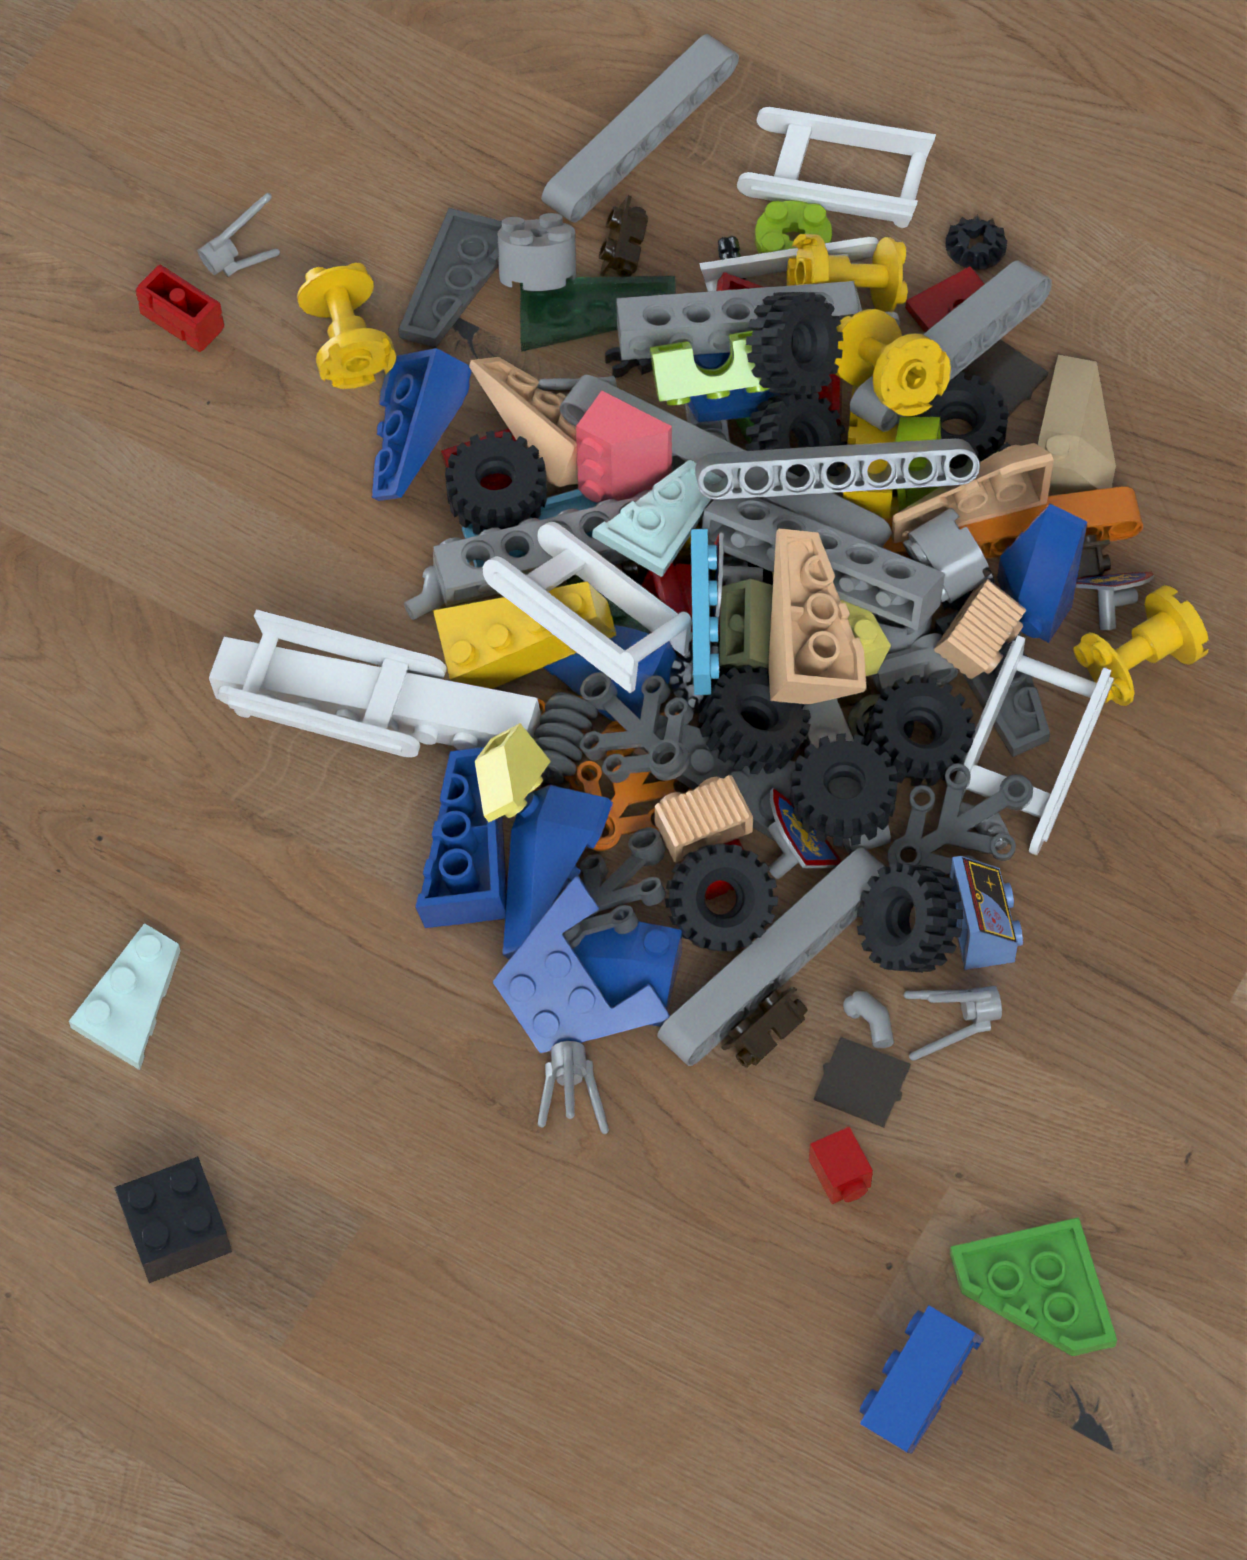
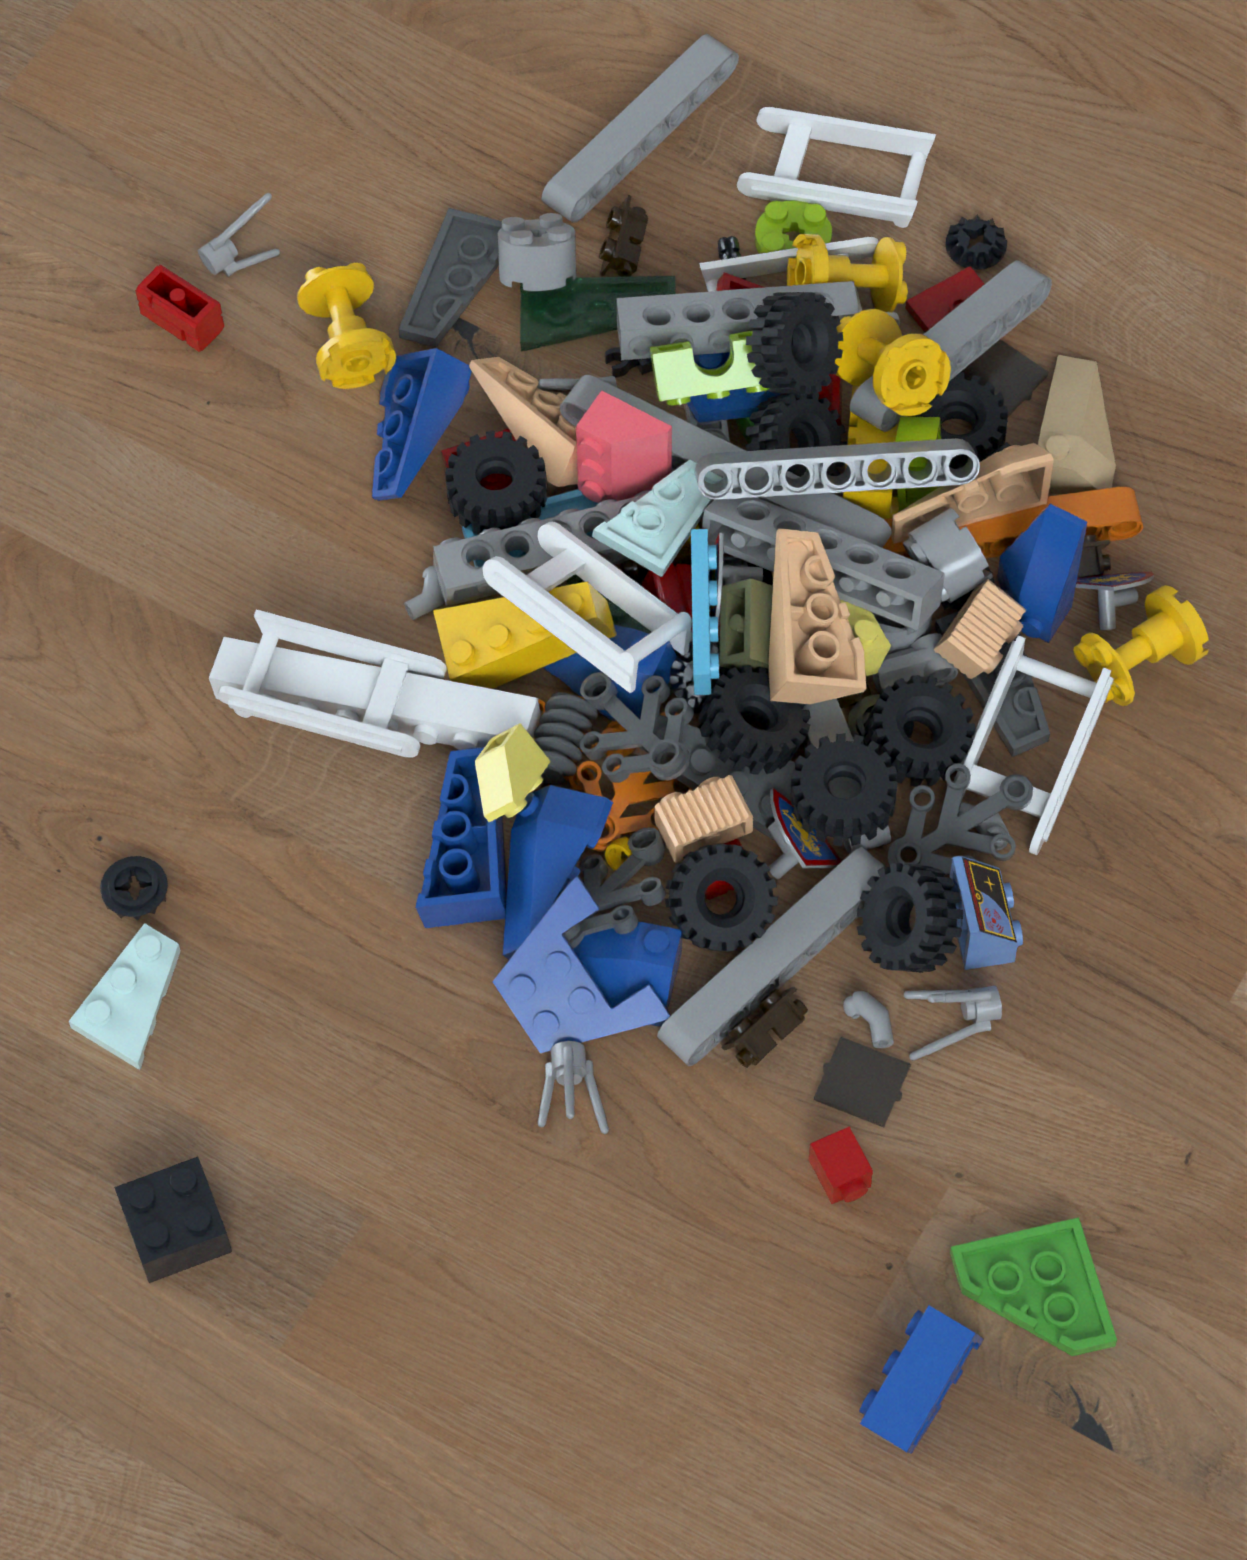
(119, 878): none -> black gear
(616, 852): none -> yellow hinge

